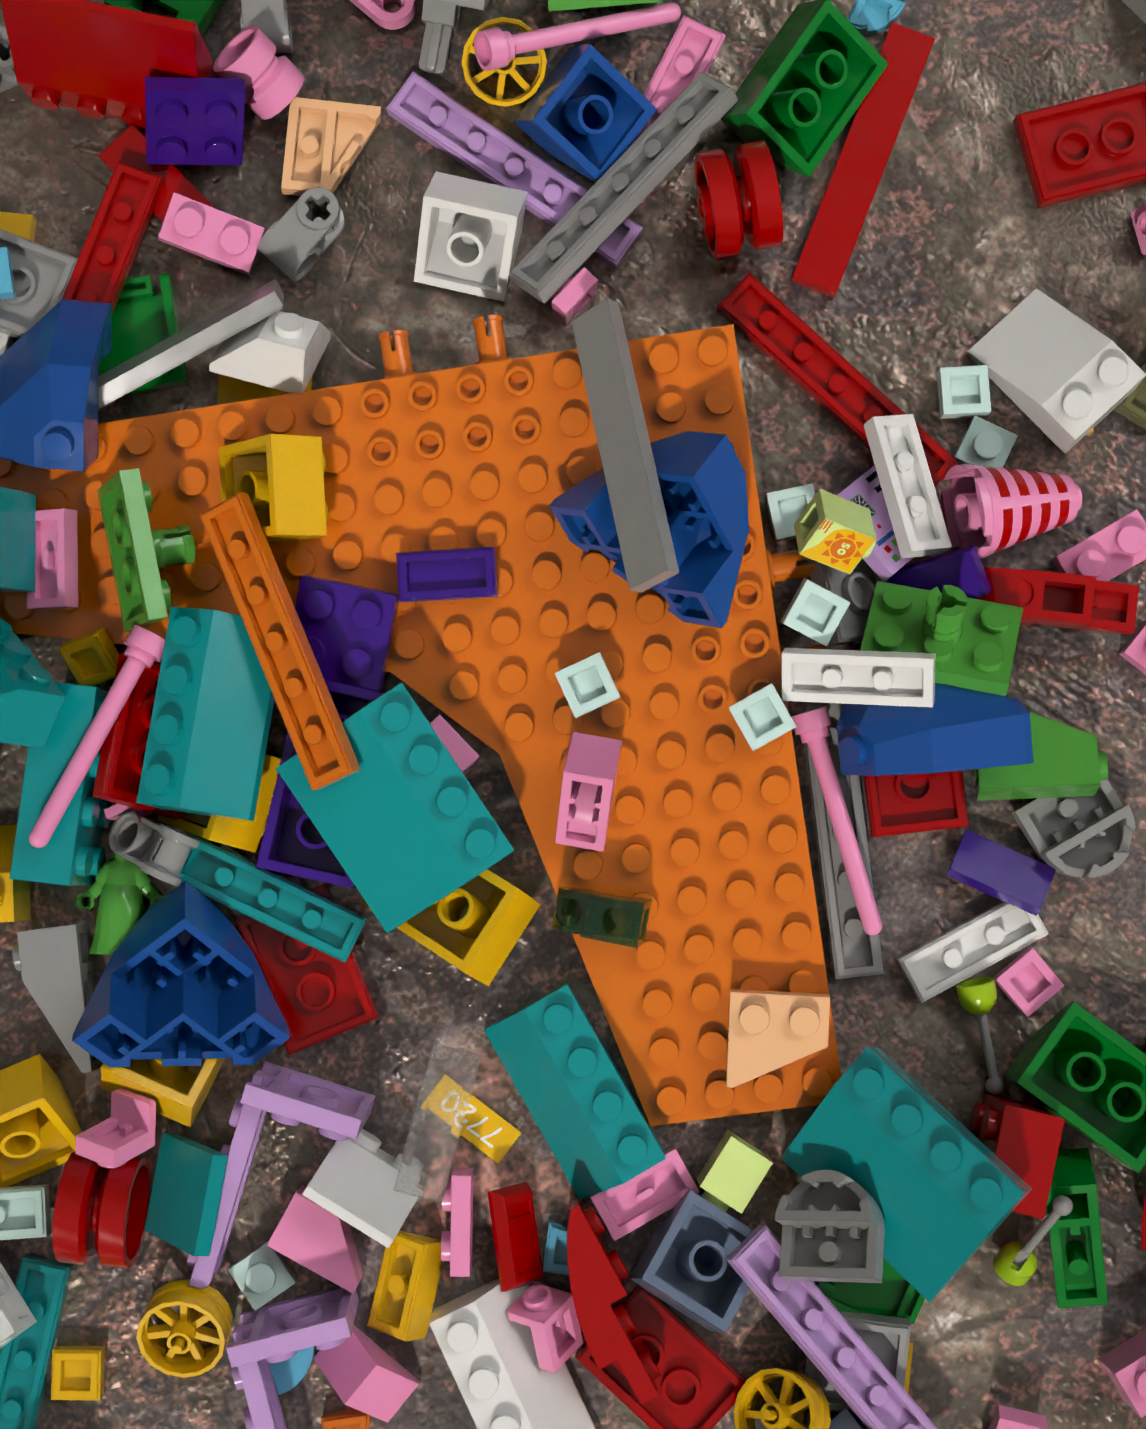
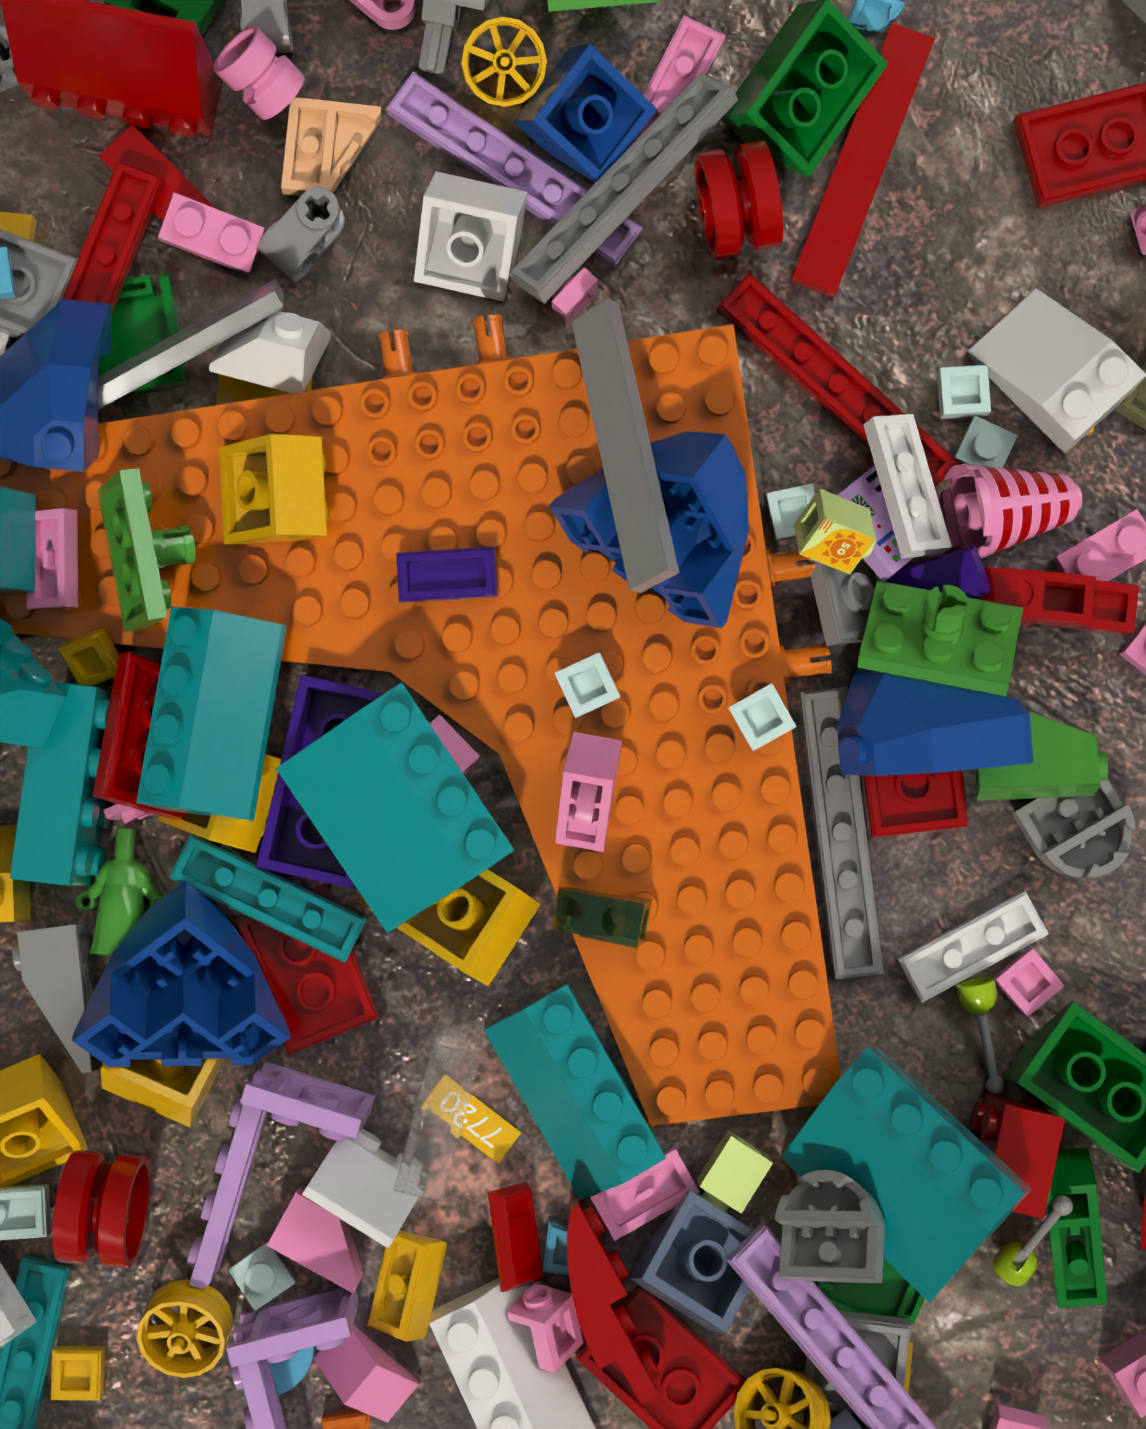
(123, 1134): bright pink bracket -> none
(142, 651): bright pink piece -> none
(152, 846): light grey piece -> none
(186, 1194): teal tile -> none
(194, 121): dark purple plate -> none
(280, 641): orange tile -> none
(347, 629): dark purple plate -> none
(458, 1243): bright pink plate -> none
(498, 47): bright pink piece -> none
(773, 1031): light nougat wing -> none
(813, 730): bright pink piece -> none
(815, 611): light aqua plate -> none
(858, 677): white plate -> none
(1001, 872): dark purple tile -> none

